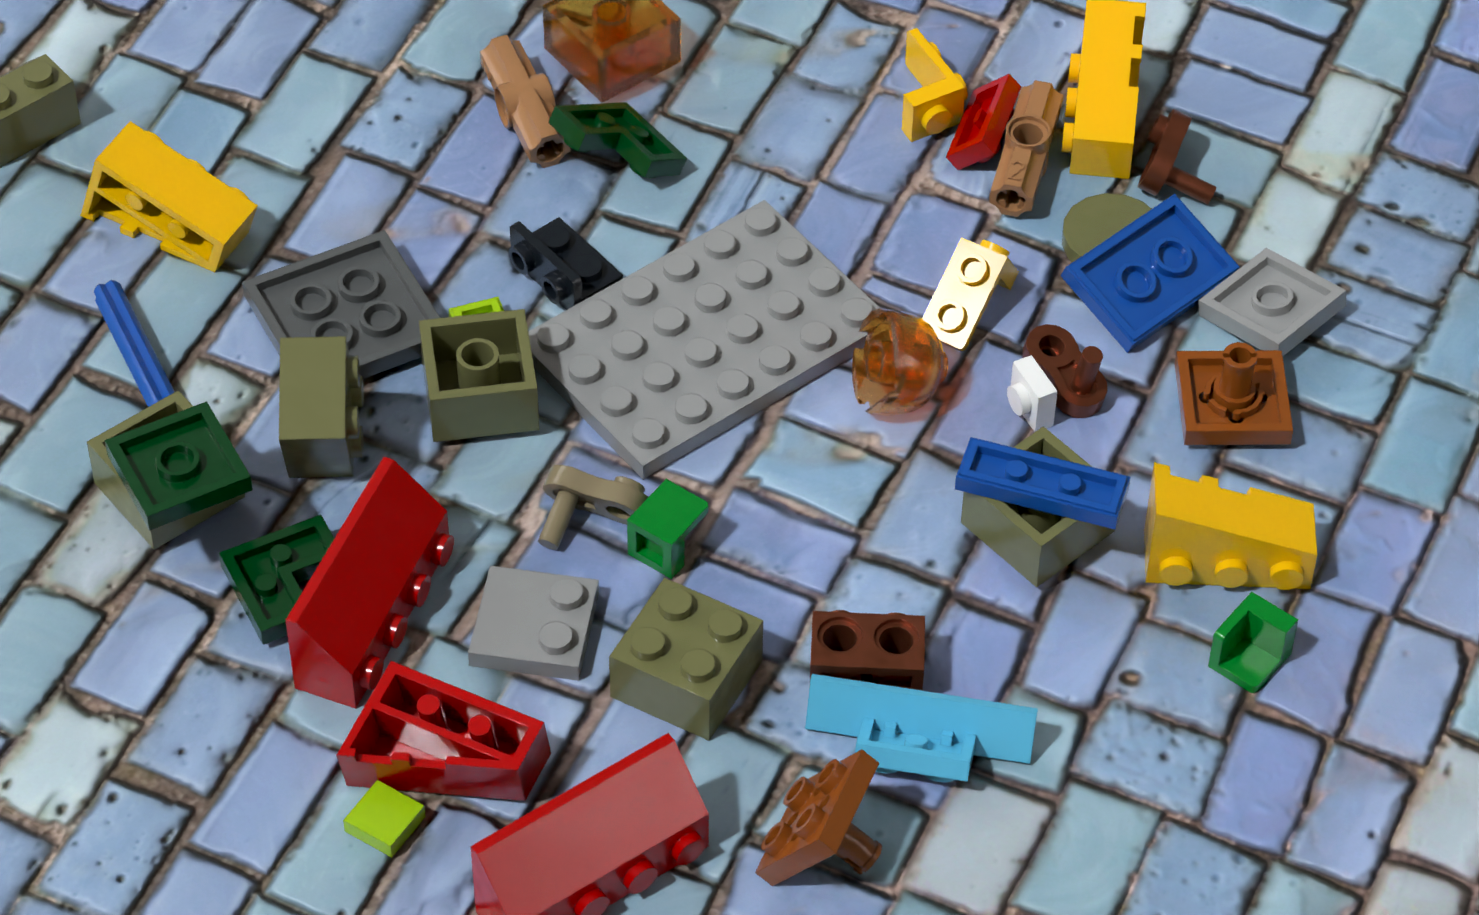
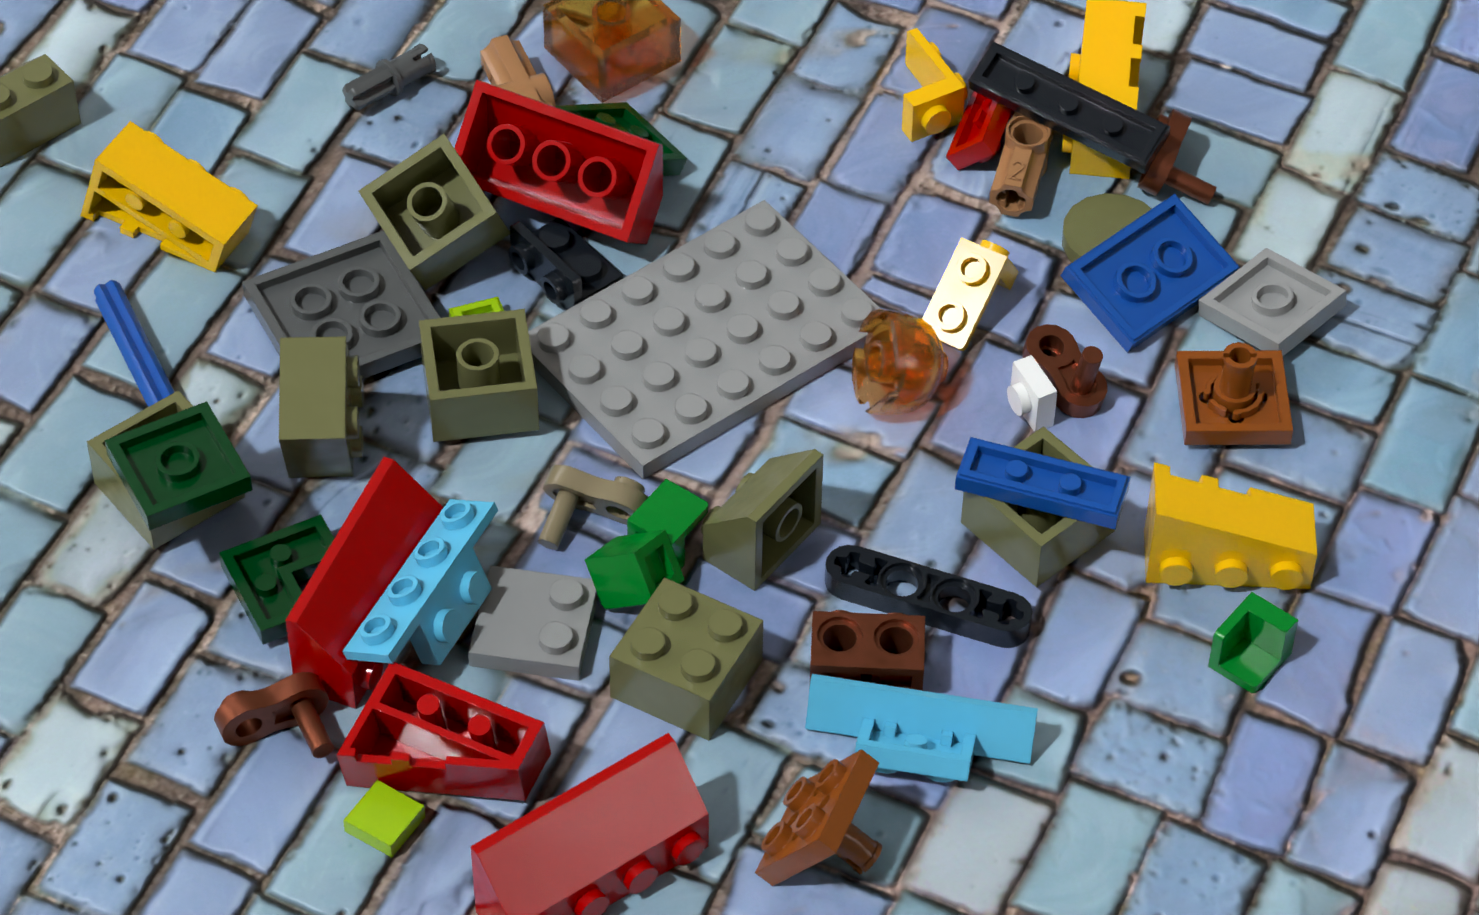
(287, 703): none -> copper piece
(389, 77): none -> dark grey axle
(432, 591): none -> medium azure bracket
(434, 212): none -> olive brick
(562, 163): none -> red slope
(632, 568): none -> green panel
(765, 517): none -> olive slope
(931, 588): none -> black beam
(1069, 107): none -> black tile

